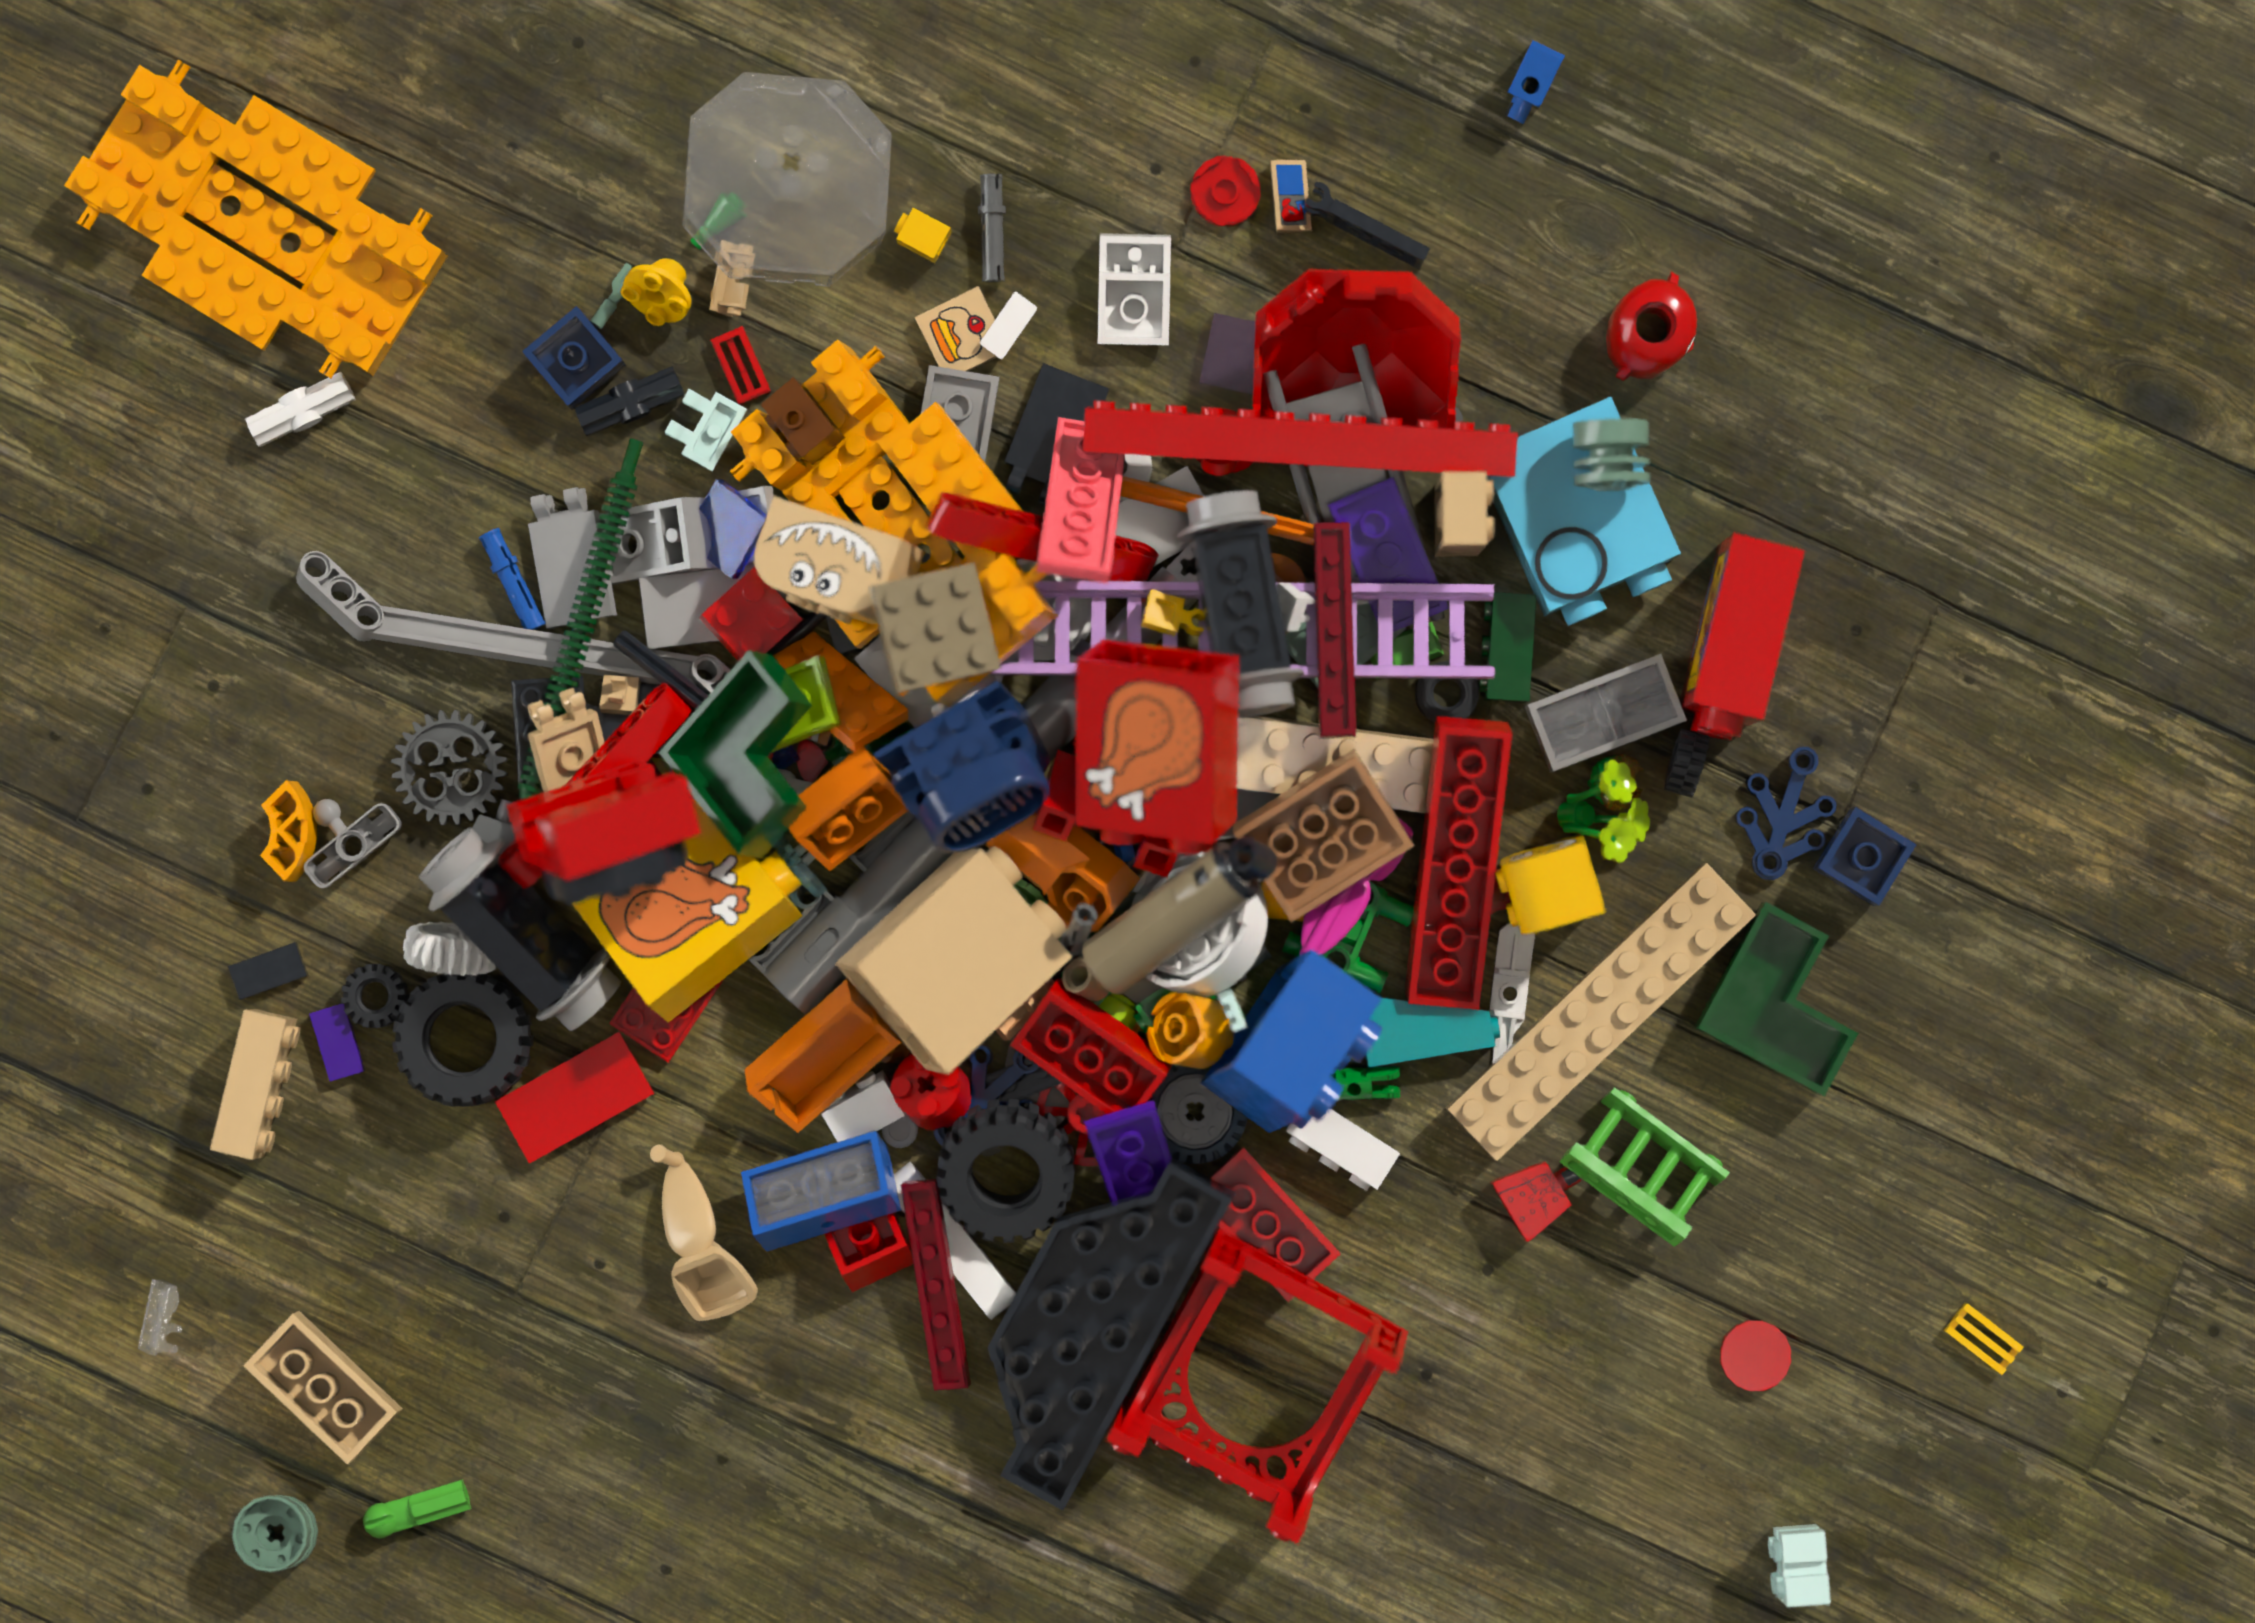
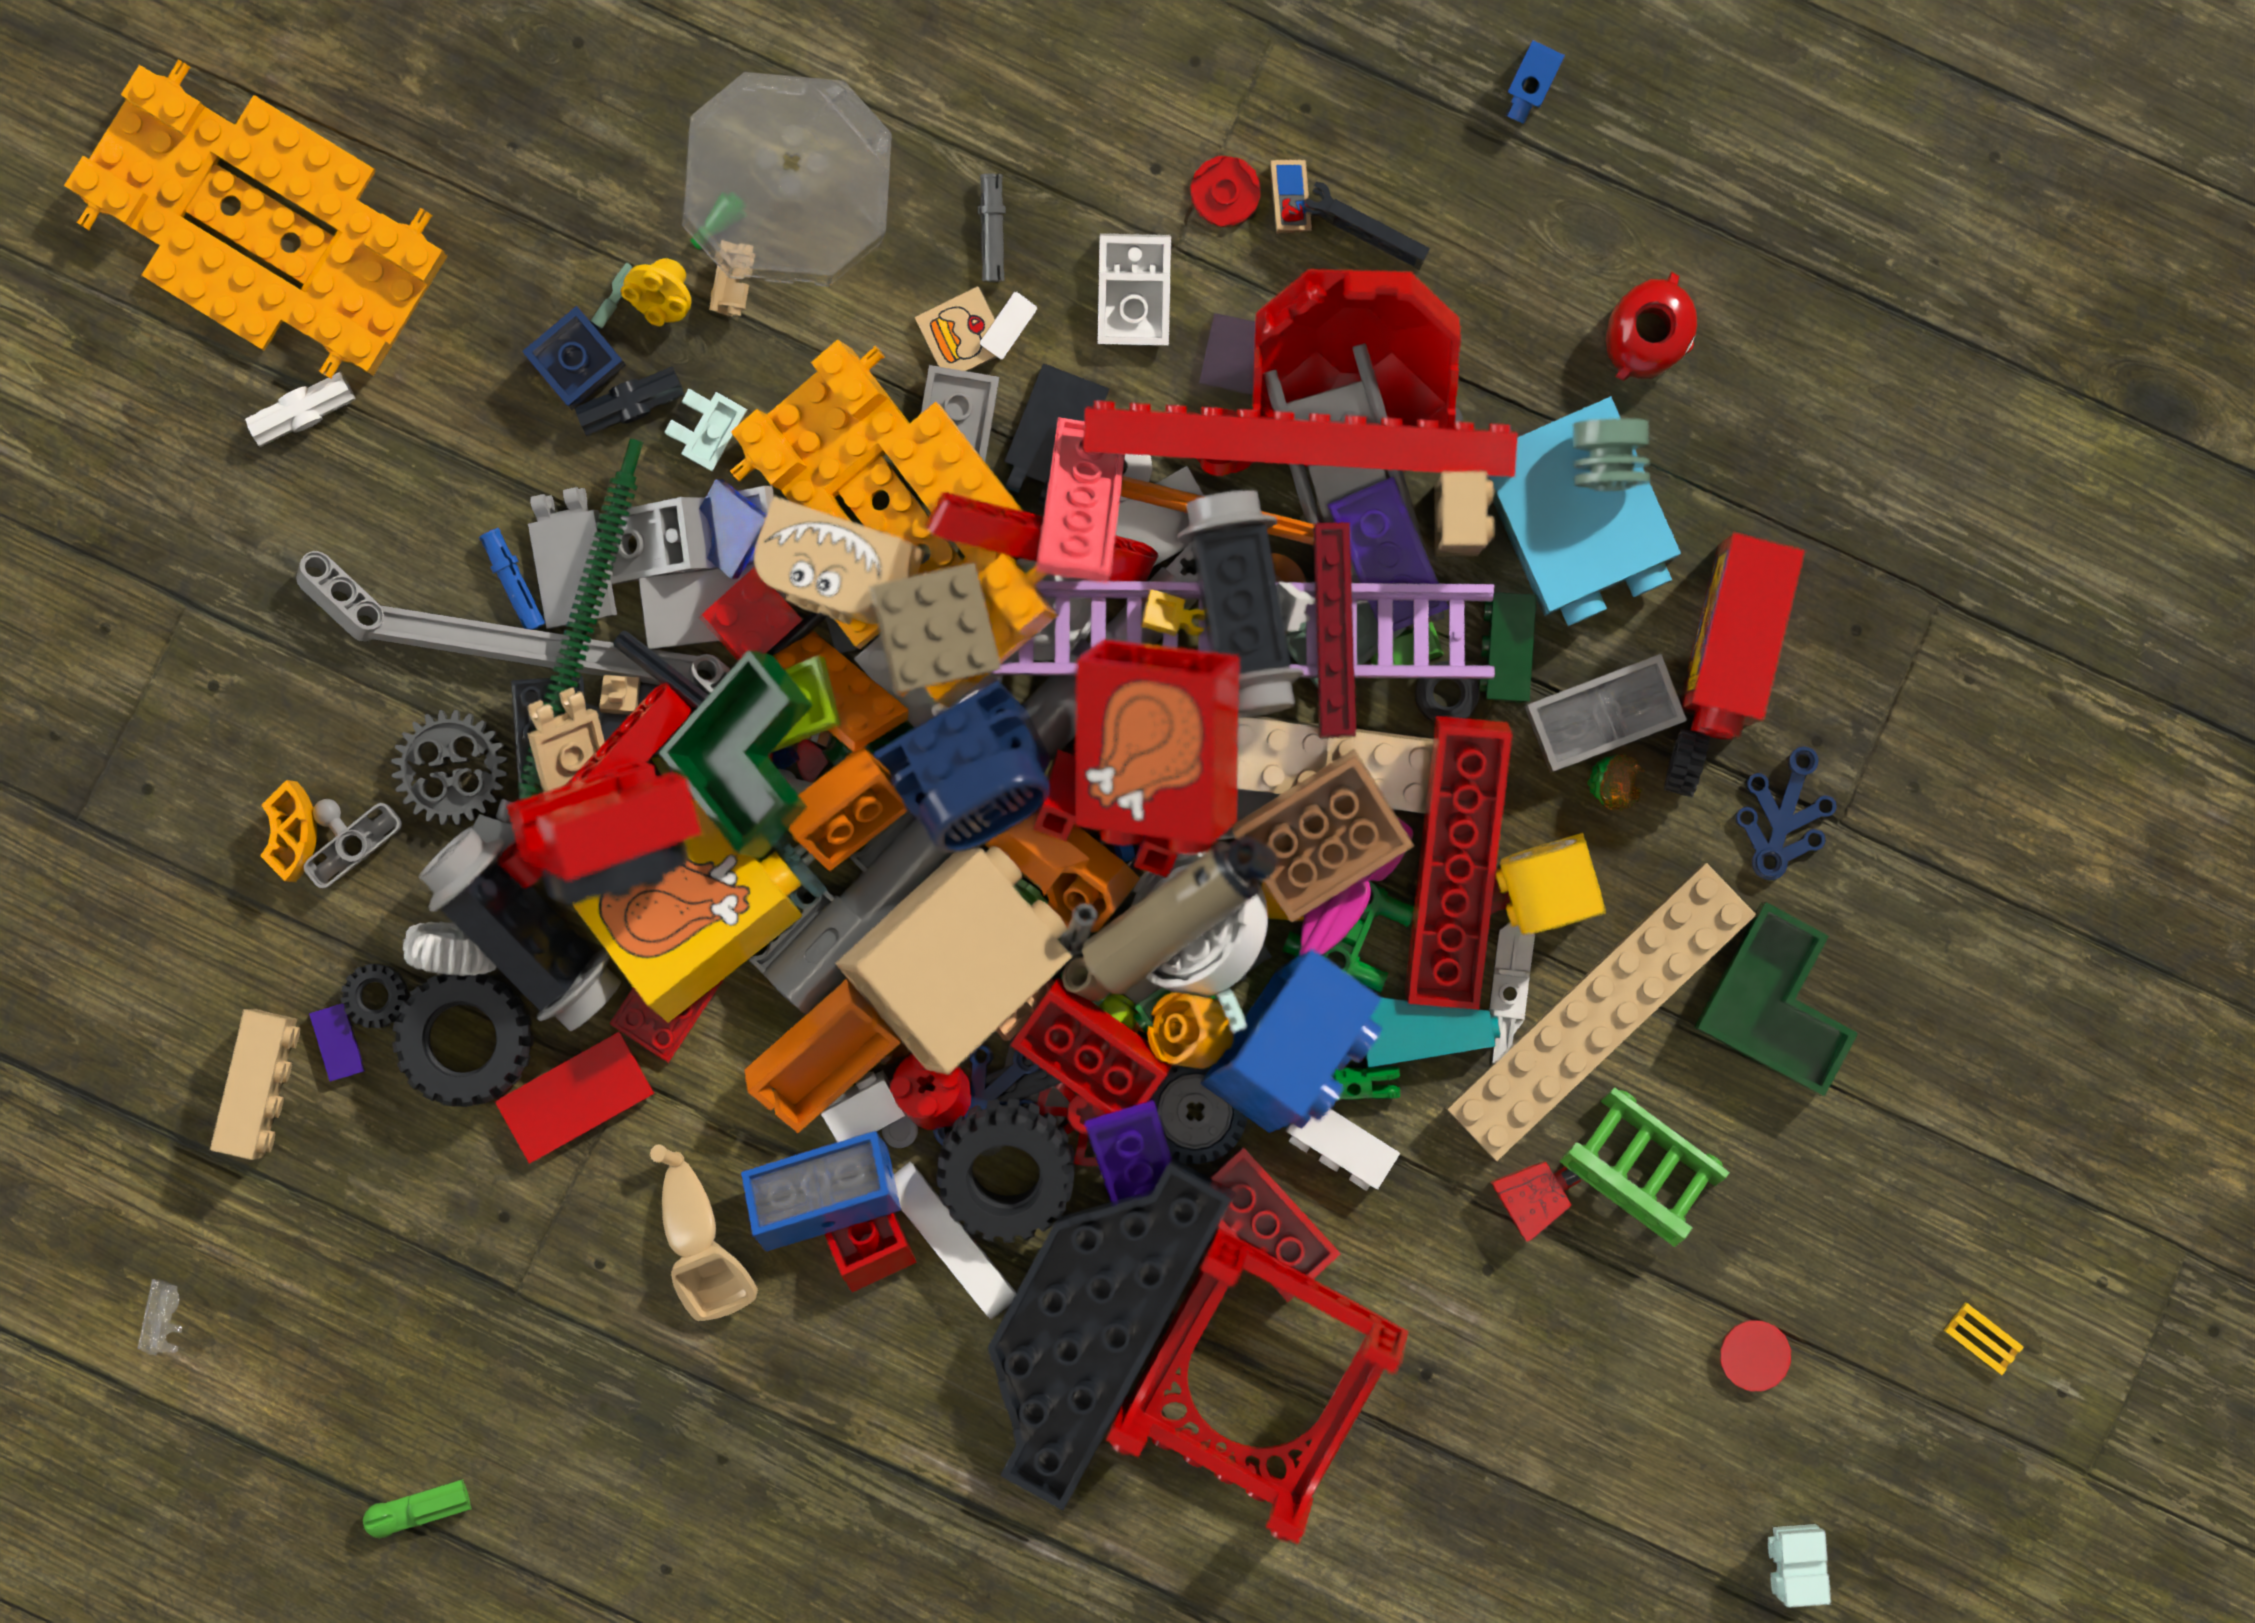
(255, 1535): sand green wheel -> none
(268, 971): black tile -> none
(323, 1387): tan brick -> none
(752, 392): red tile -> none
(802, 421): reddish brown brick -> none
(922, 234): yellow brick -> none
(935, 1284): dark red tile -> none
(1571, 530): black piece -> none
(1622, 829): lime plant -> none
(1864, 856): dark blue brick -> none

